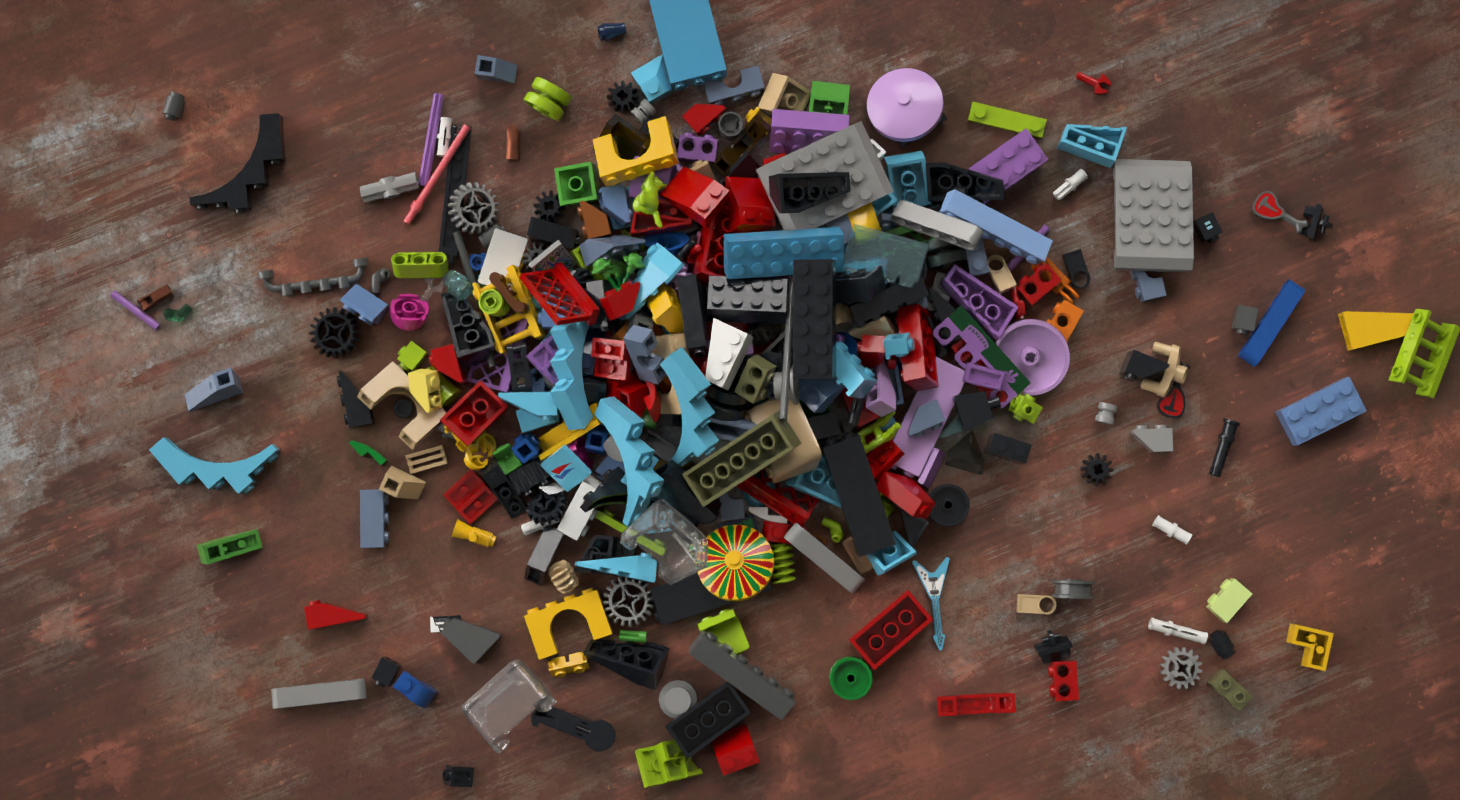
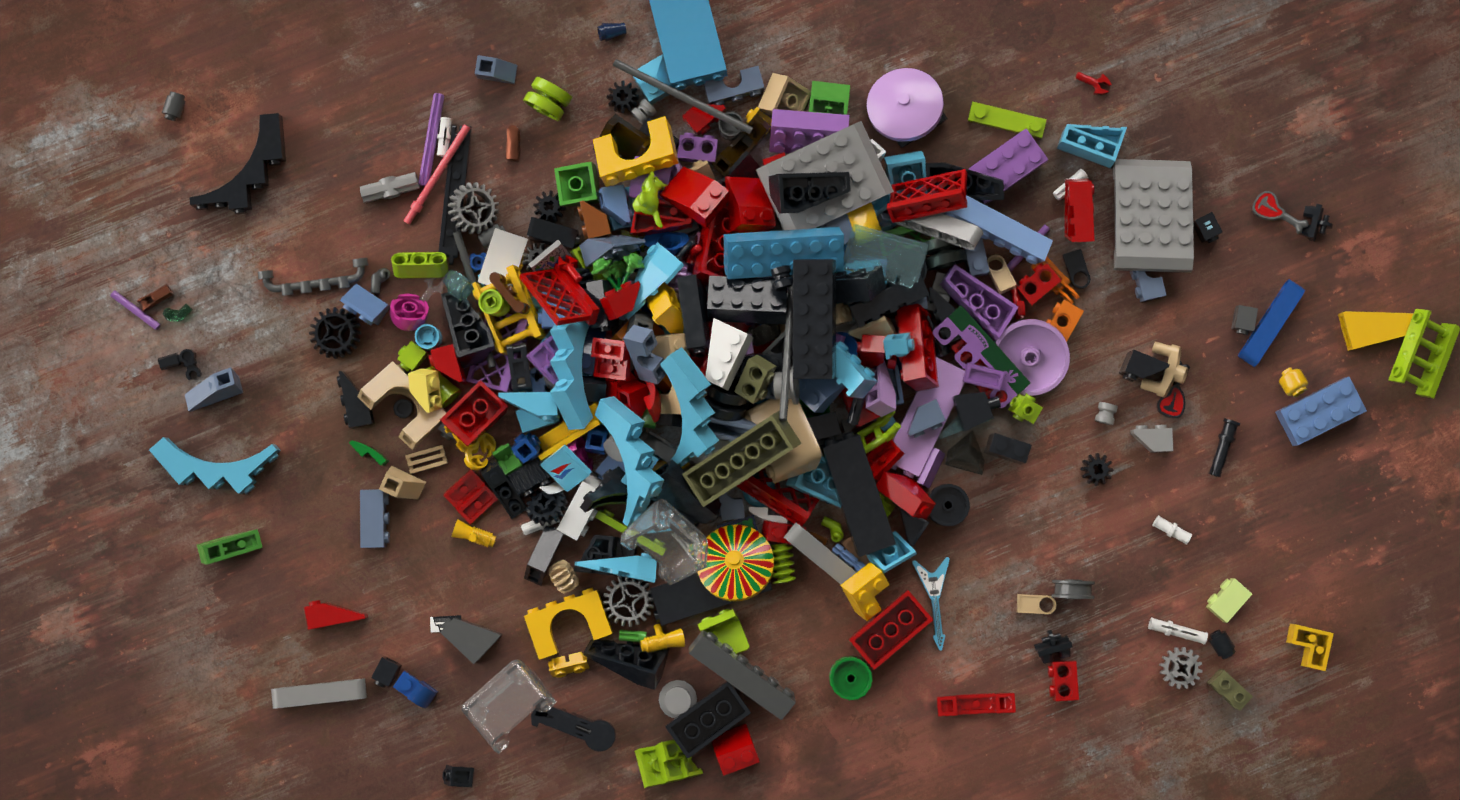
(186, 356): none -> black bar
(428, 337): none -> medium azure wheel
(569, 264): none -> red bar
(662, 641): none -> yellow piece
(682, 96): none -> dark grey piece
(779, 274): none -> black wheel
(847, 557): none -> medium blue axle
(863, 588): none -> yellow brick
(928, 203): none -> red fence
(1079, 210): none -> red wedge
(1293, 382): none -> yellow head

